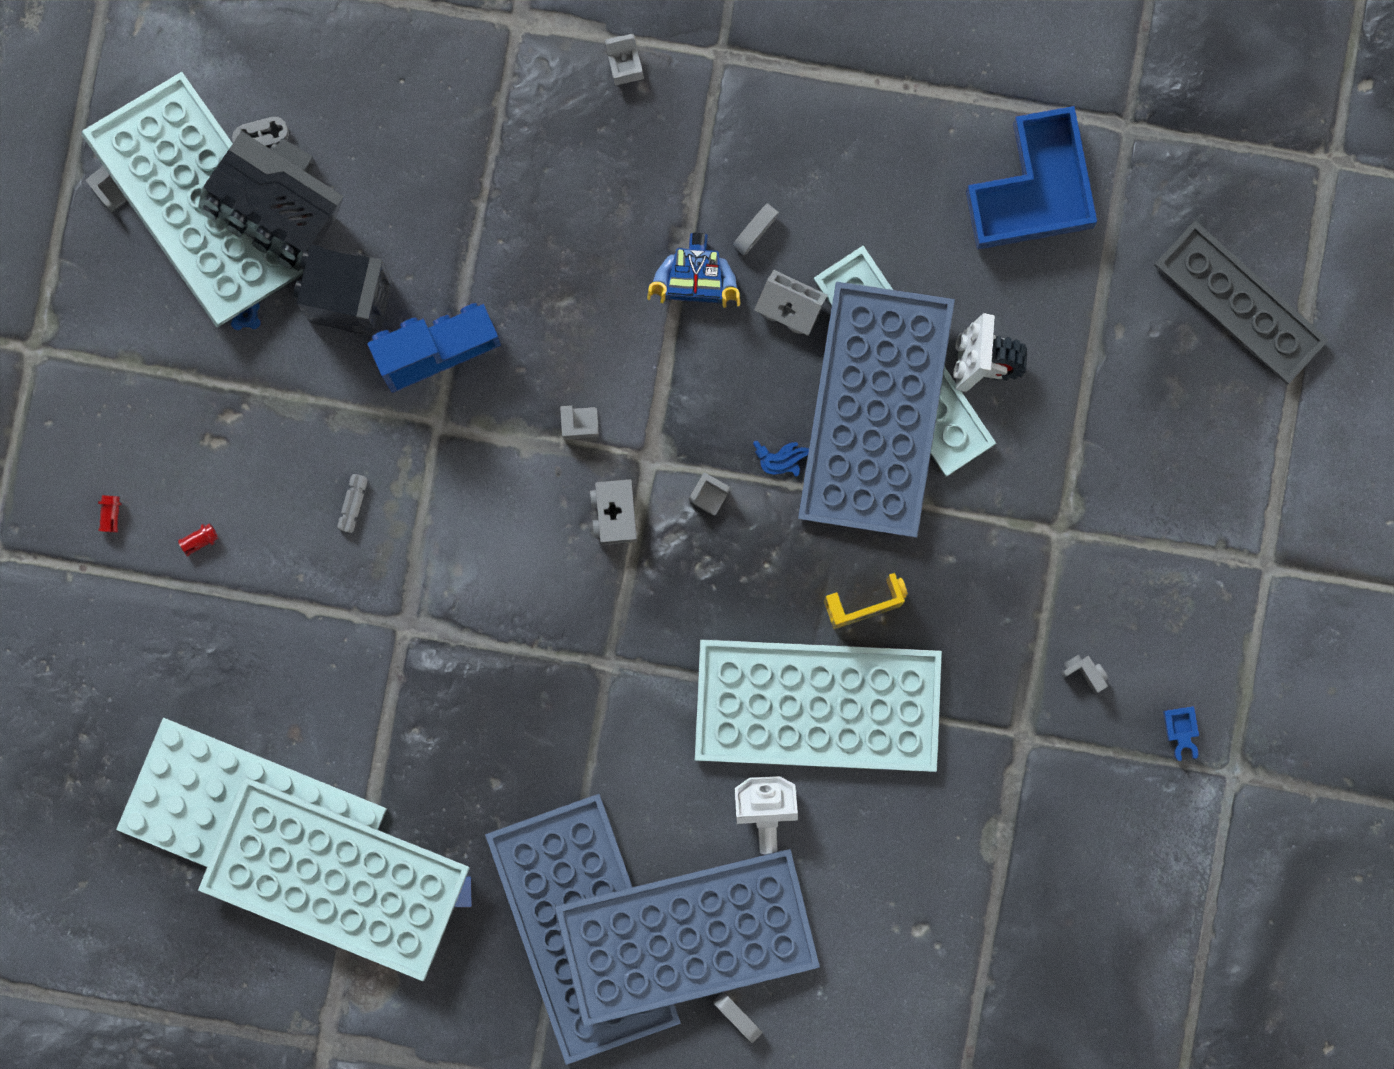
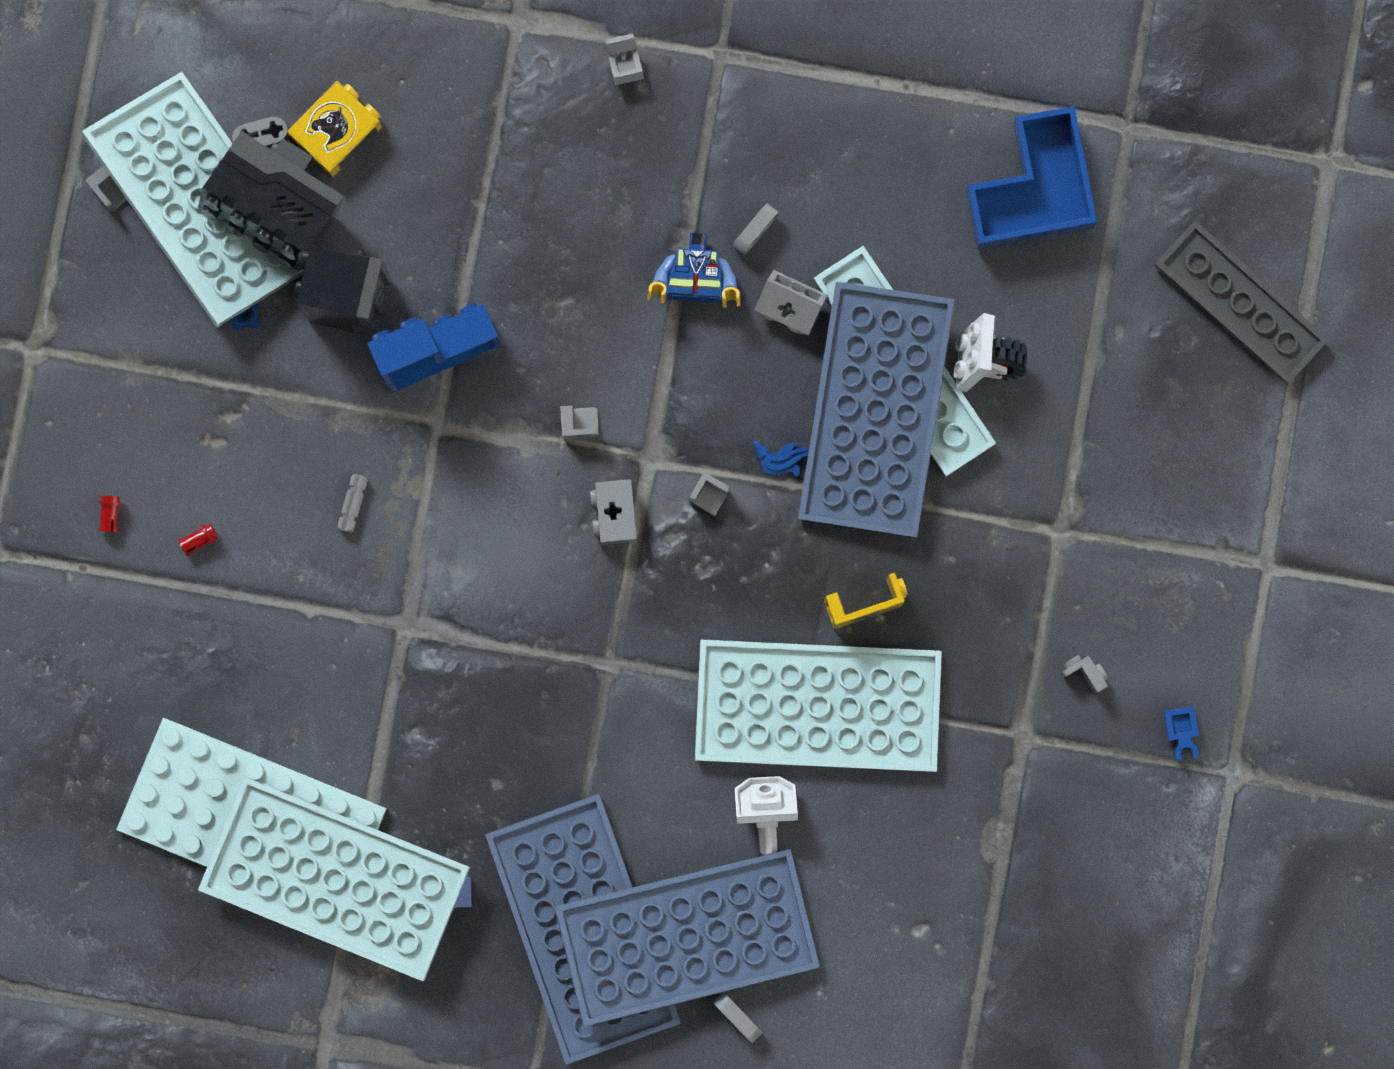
(334, 126): none -> yellow panel

